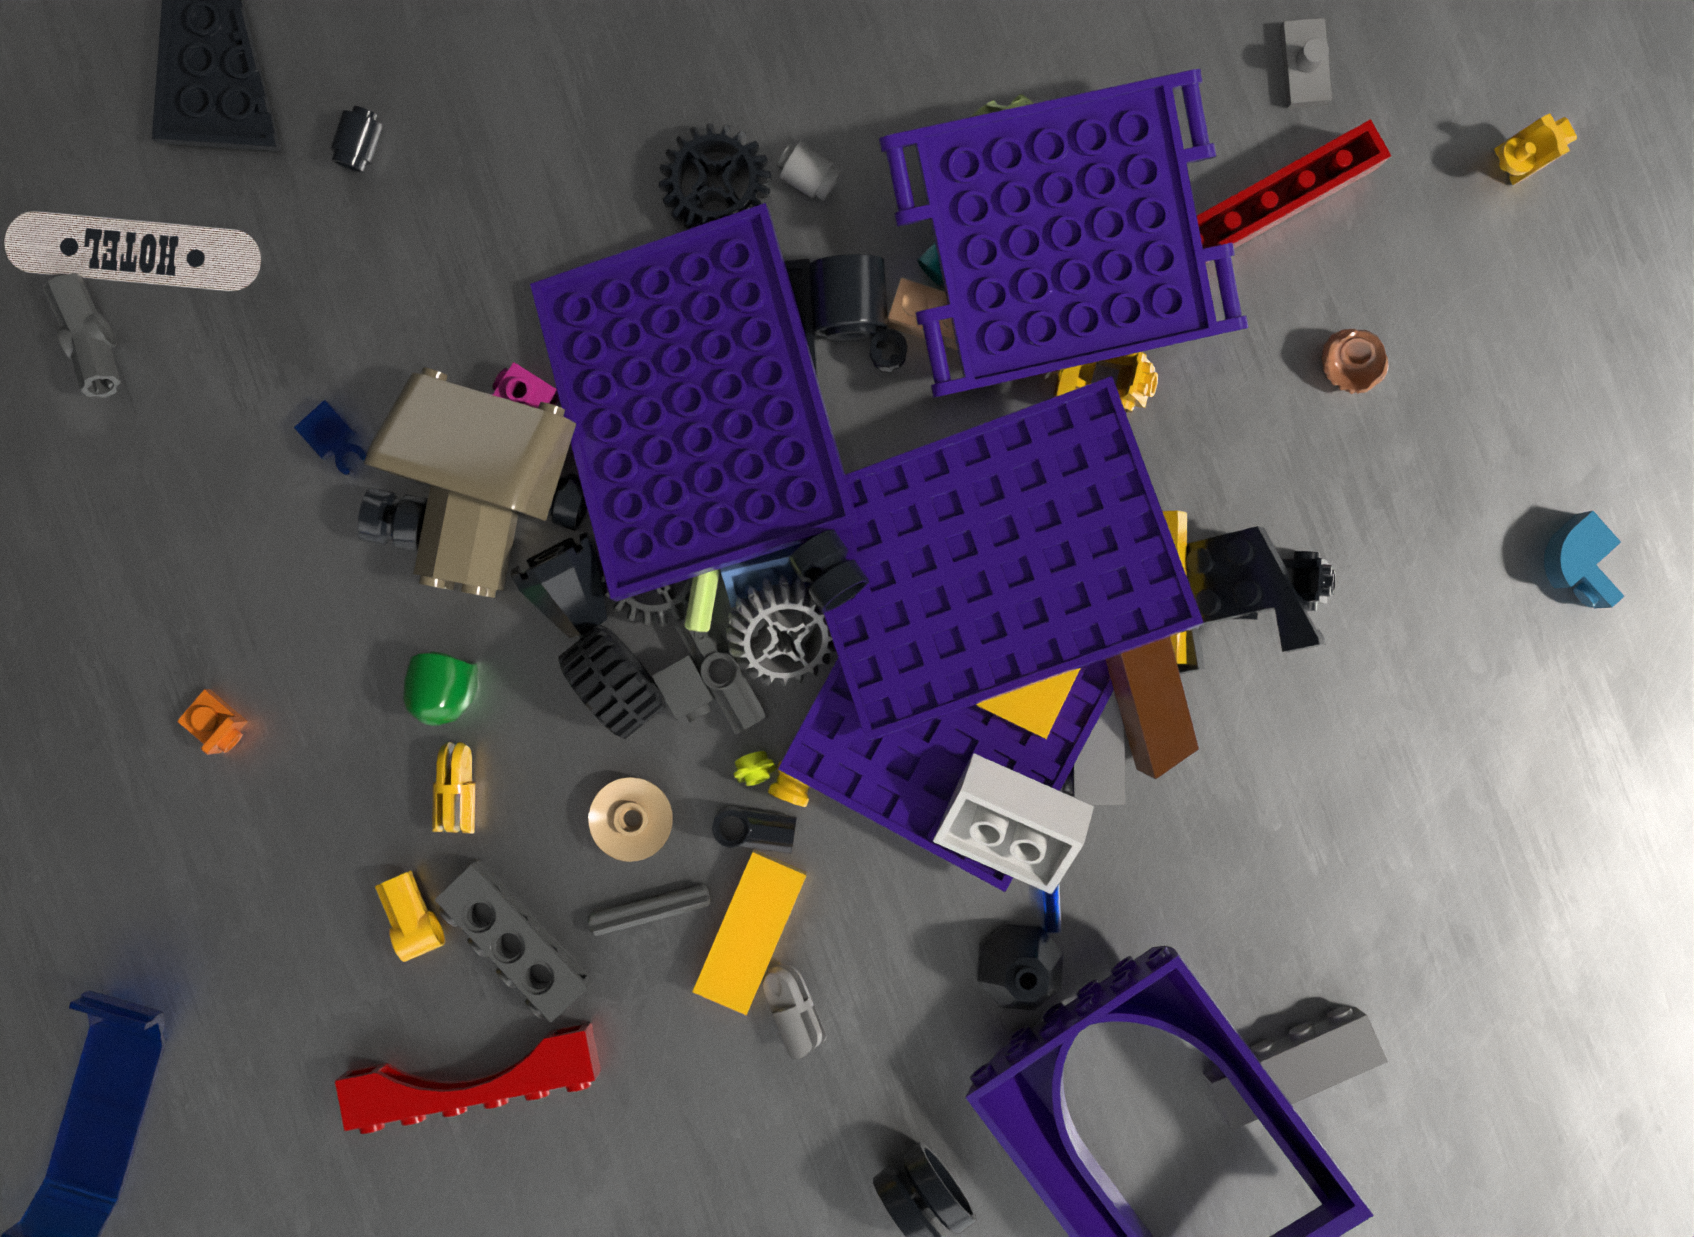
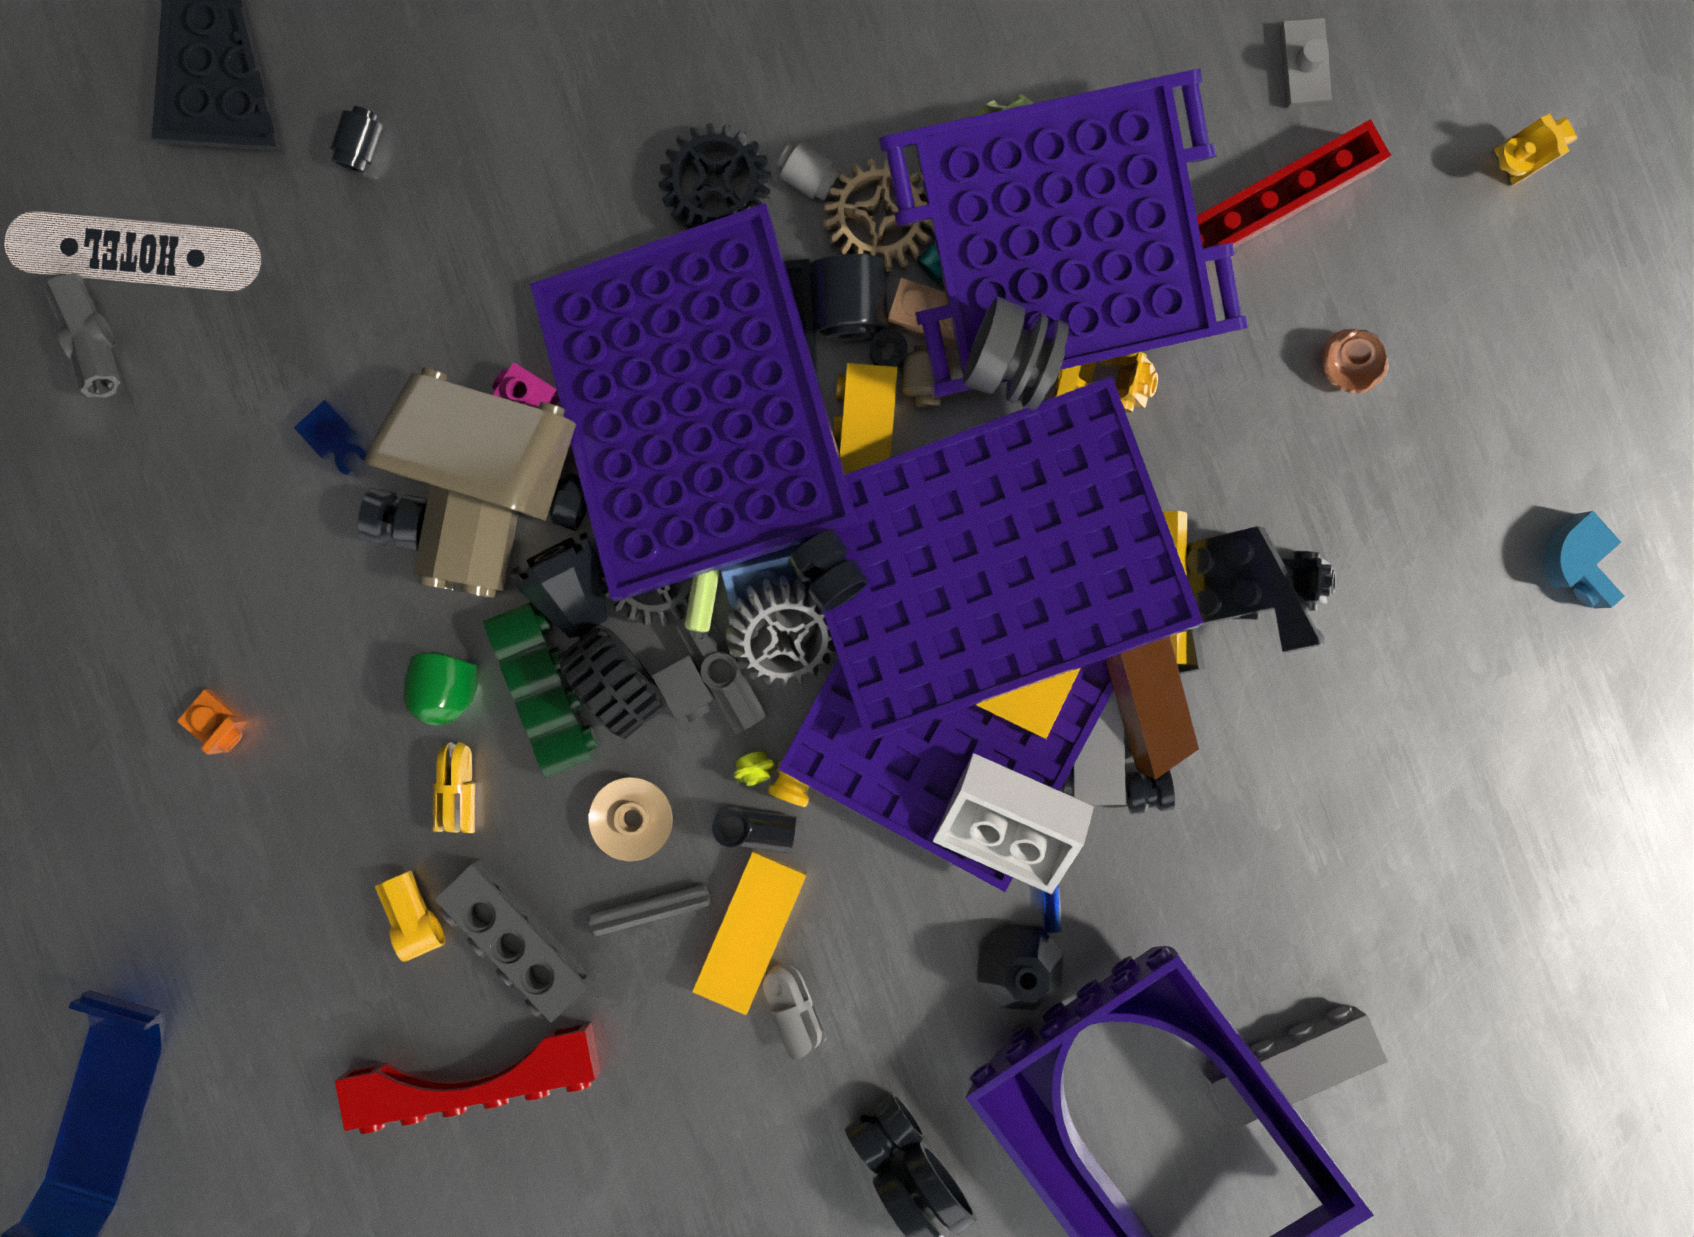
(540, 689): none -> dark green brick
(859, 212): none -> tan gear
(867, 415): none -> yellow brick
(884, 1133): none -> black wheel
(918, 377): none -> dark tan head
(1018, 354): none -> dark grey wheel
(1147, 792): none -> black wheel

